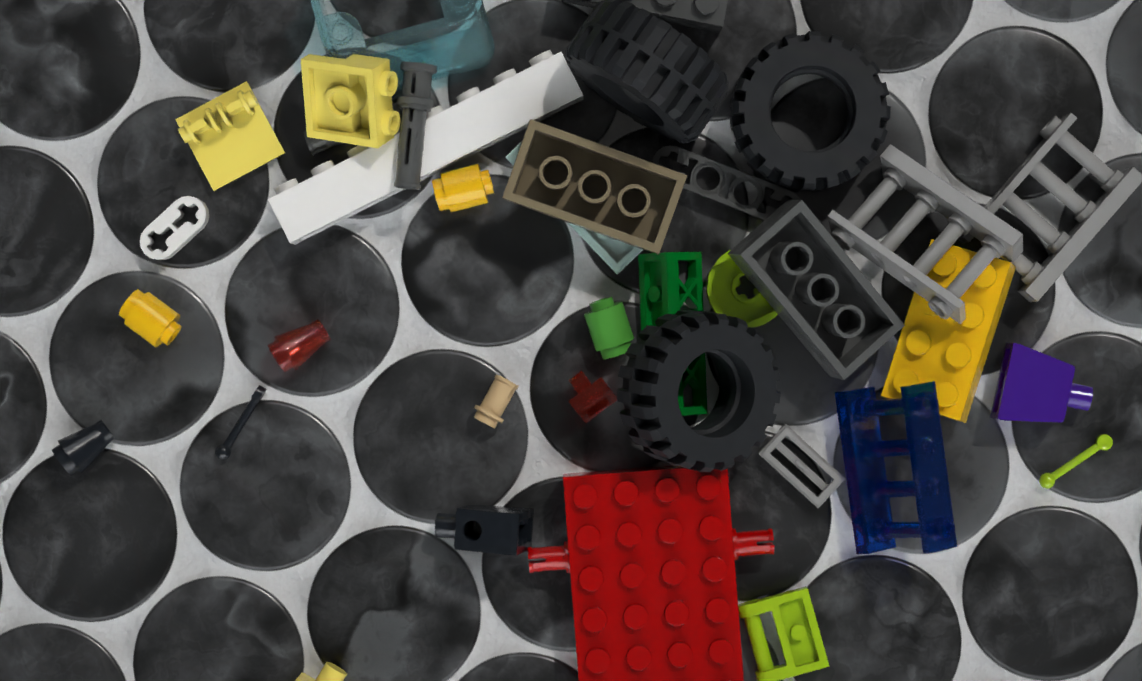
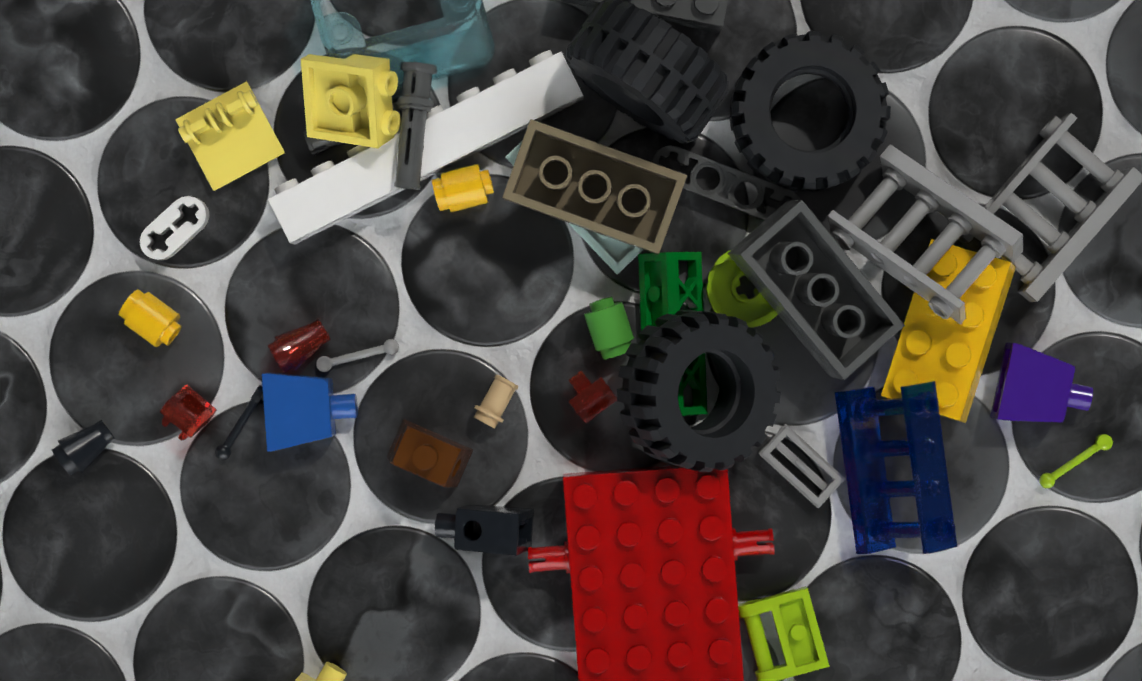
(187, 412): none -> clear red tile
(302, 409): none -> blue torso
(326, 363): none -> light grey hinge
(429, 455): none -> reddish brown torso

